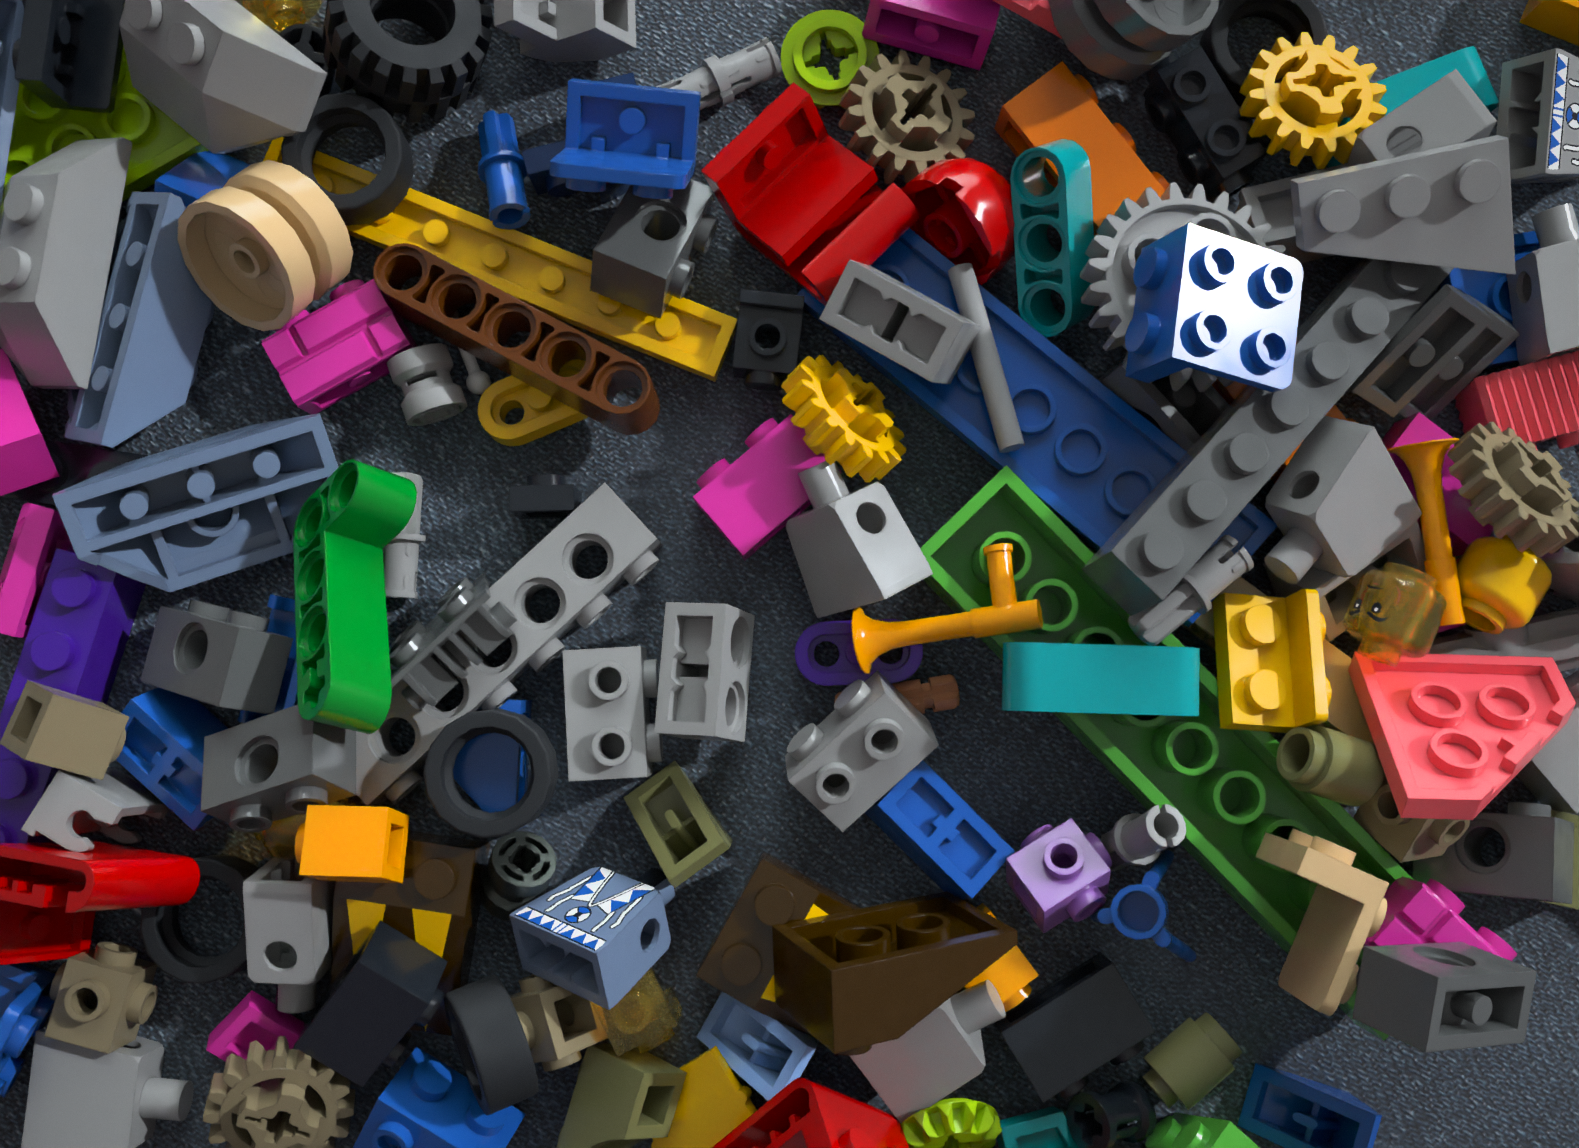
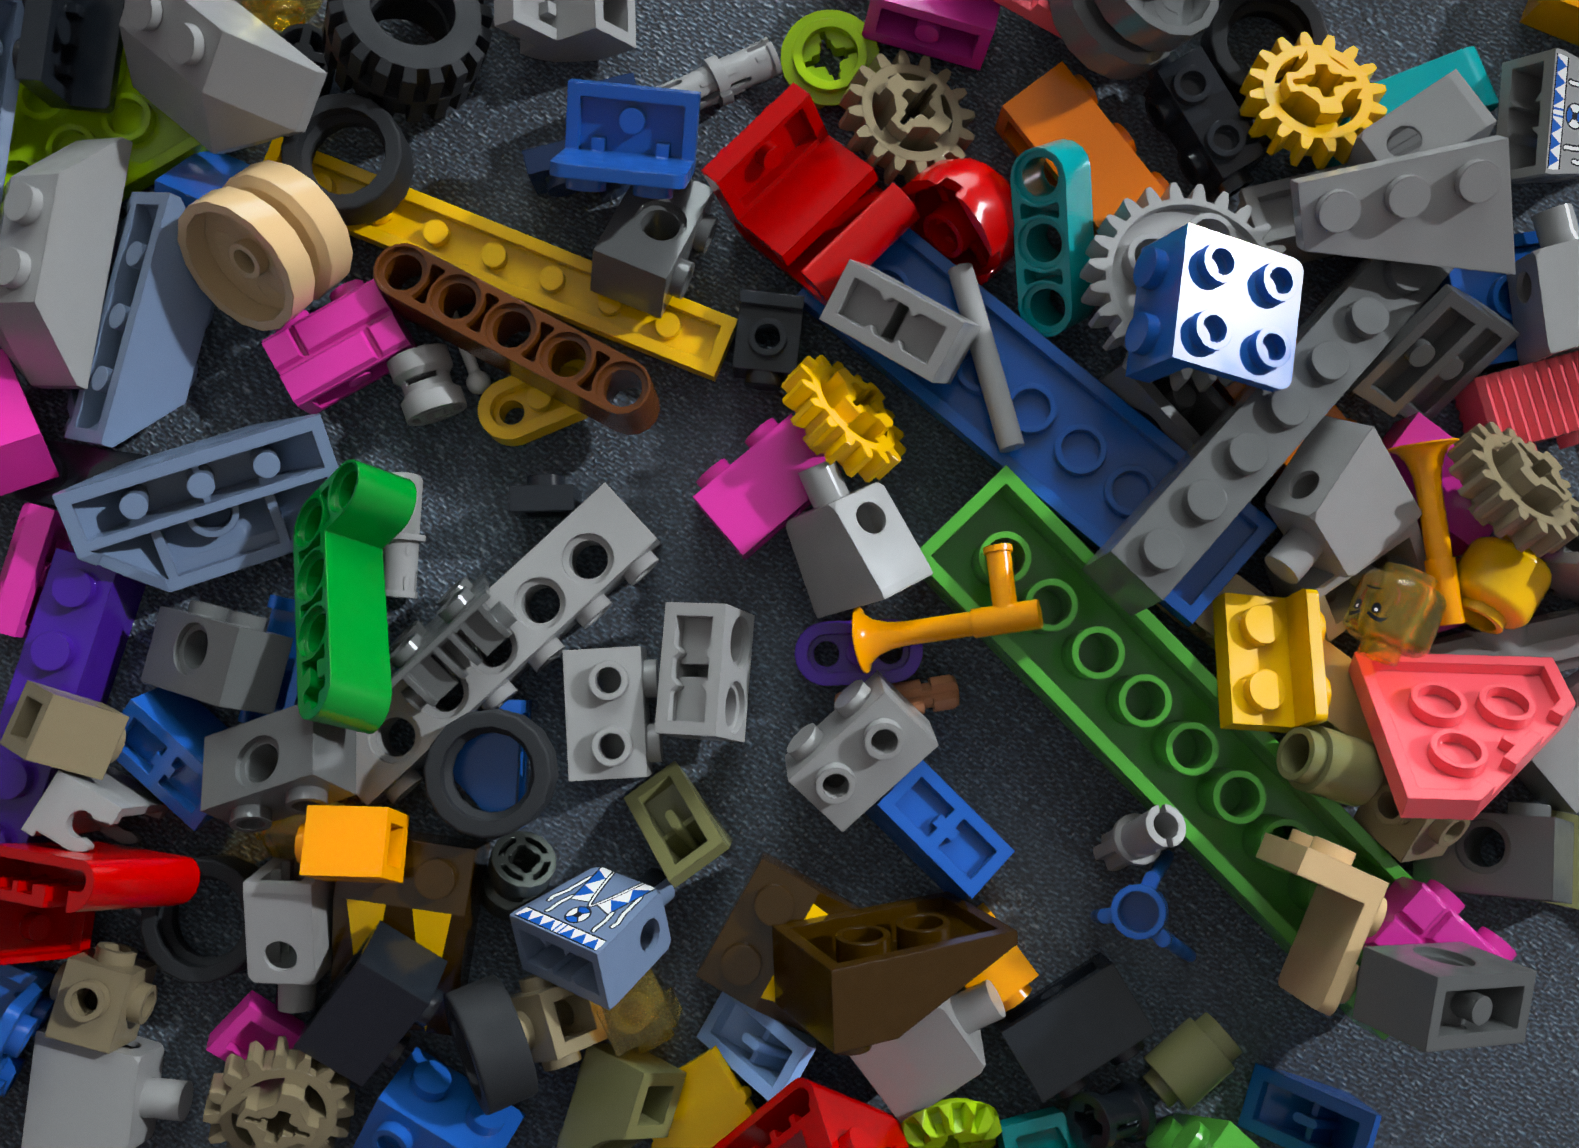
(502, 171): blue axle -> none
(1059, 874): medium lavender brick -> none
(1100, 679): teal beam -> none
(1194, 592): light grey axle -> none

